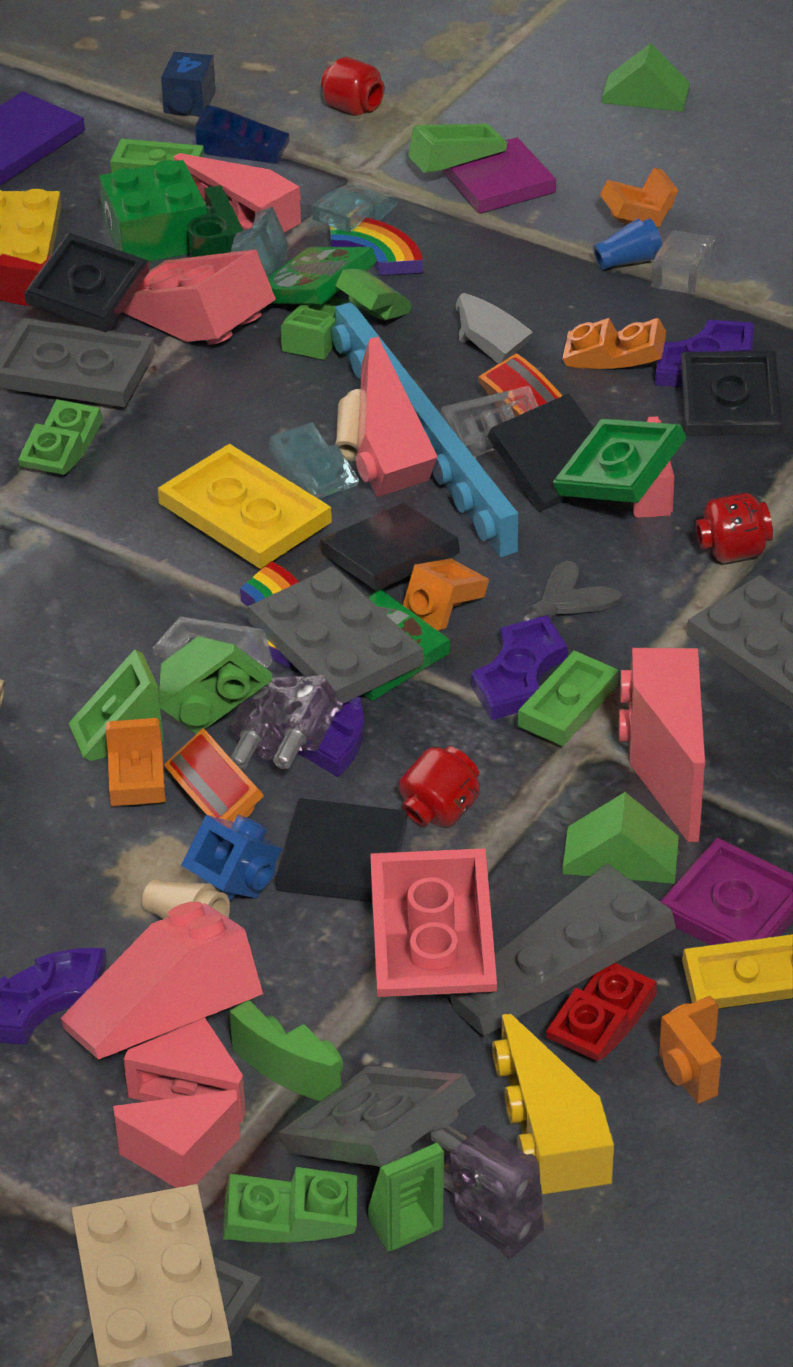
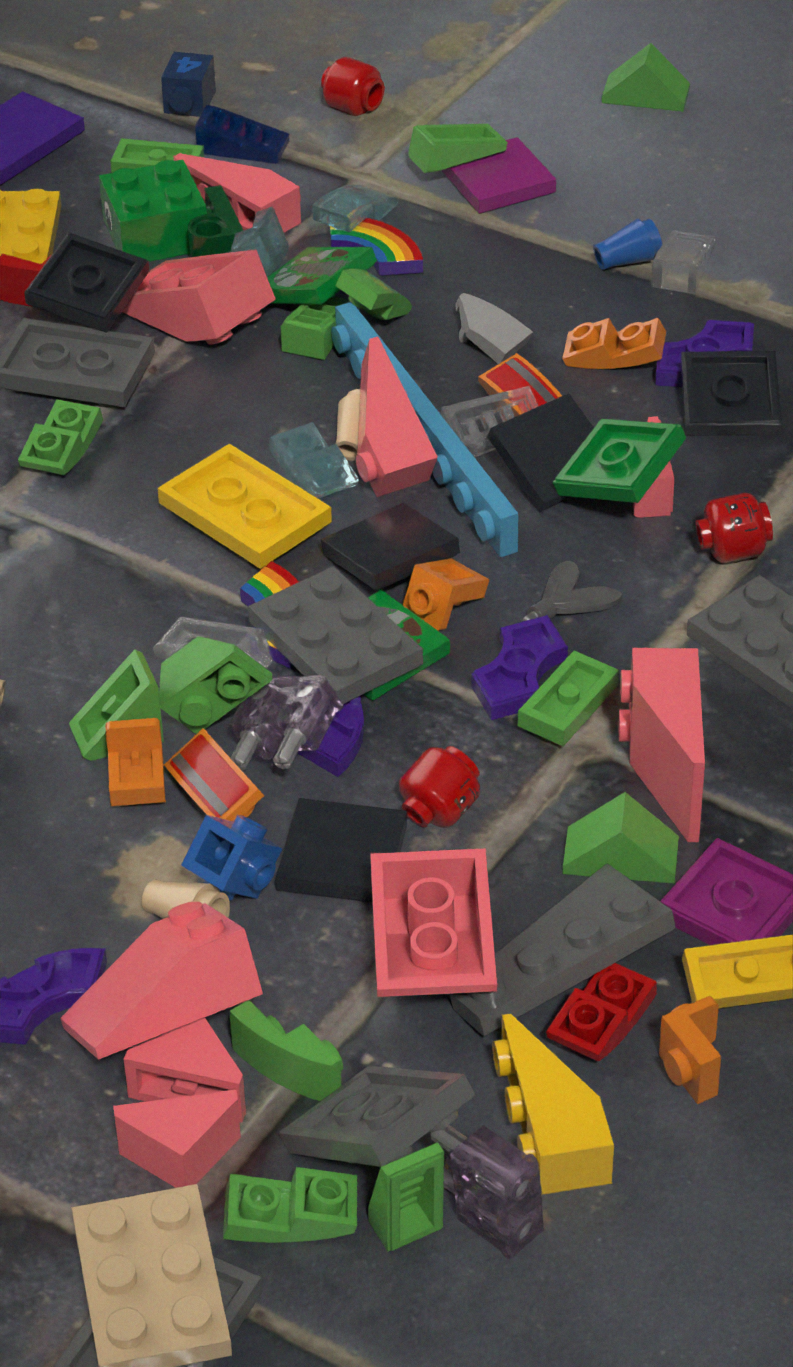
(644, 203): orange bracket -> none

